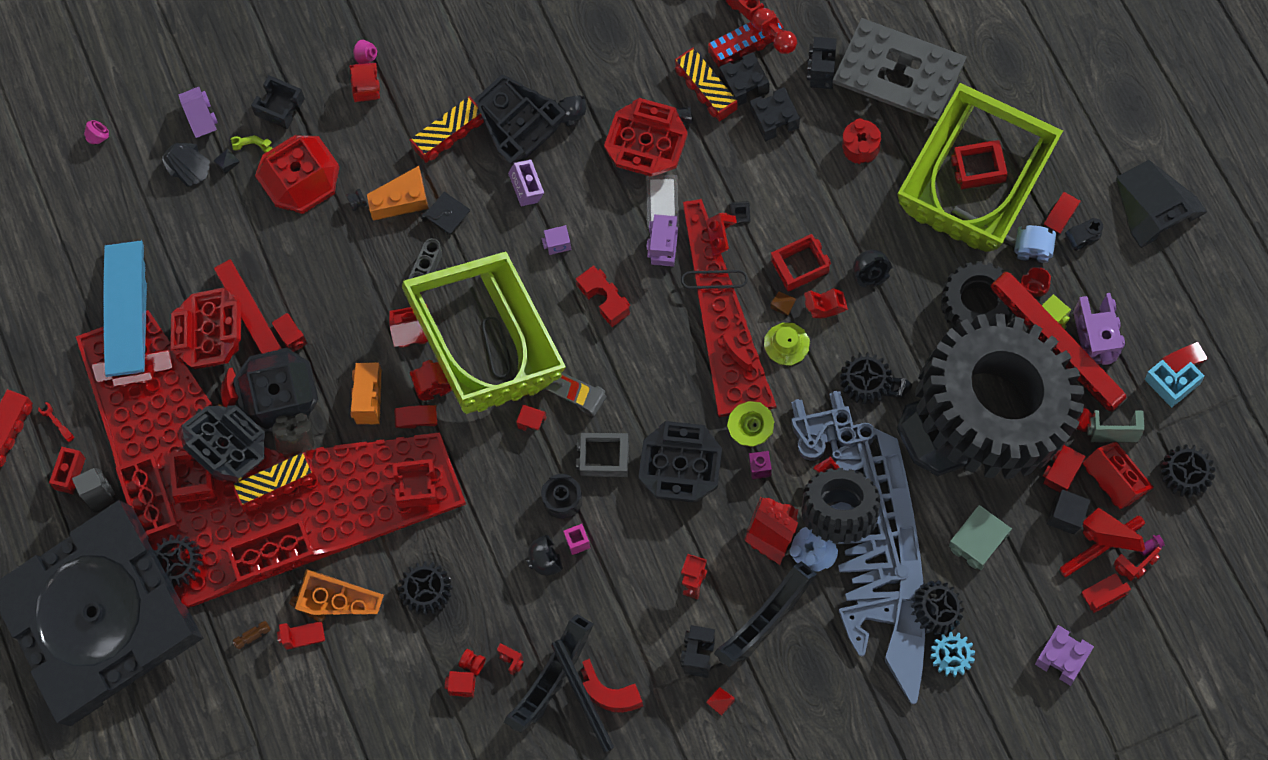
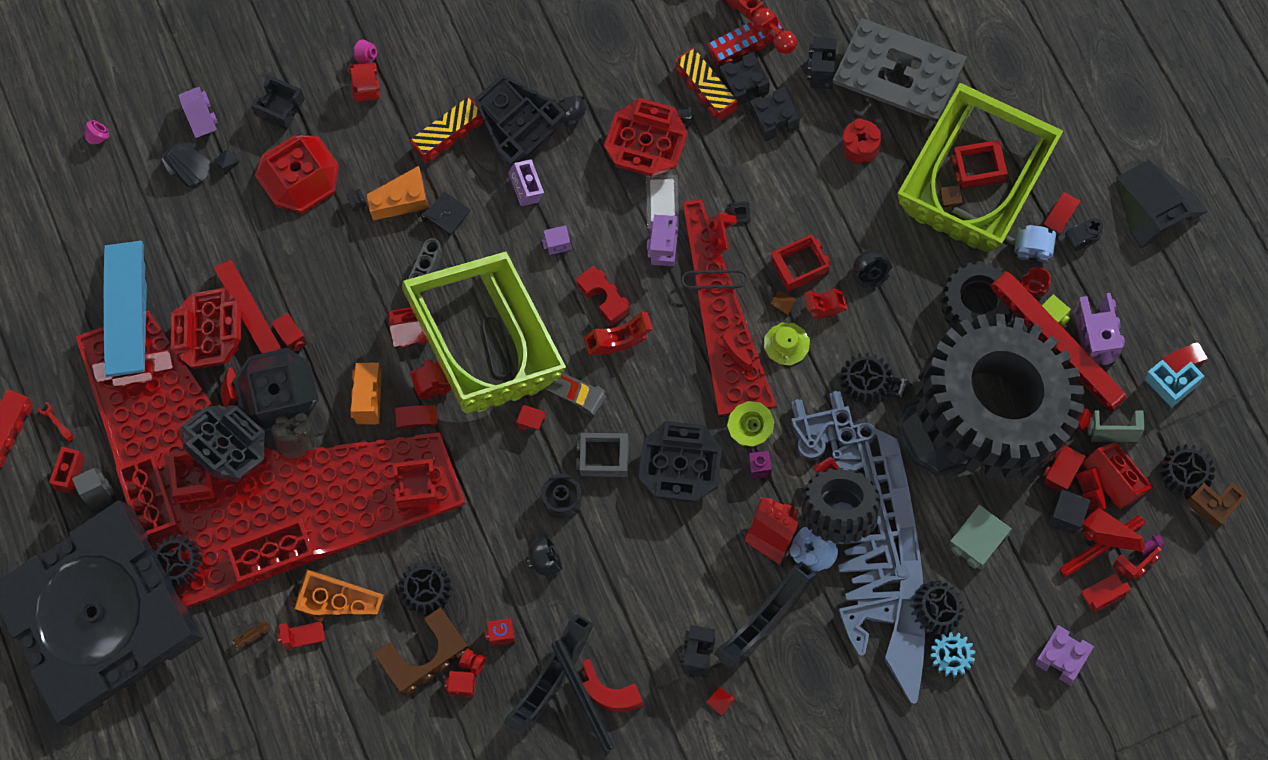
(238, 143): lime arm -> none
(274, 482): brick -> none
(407, 676): none -> reddish brown arch
(500, 632): none -> red brick
(508, 655): red bracket -> none
(577, 539): dark pink brick -> none
(618, 338): none -> red arch
(693, 573): red piece -> none
(951, 196): none -> reddish brown tile
(1092, 489): none -> red slope
(1216, 508): none -> reddish brown panel

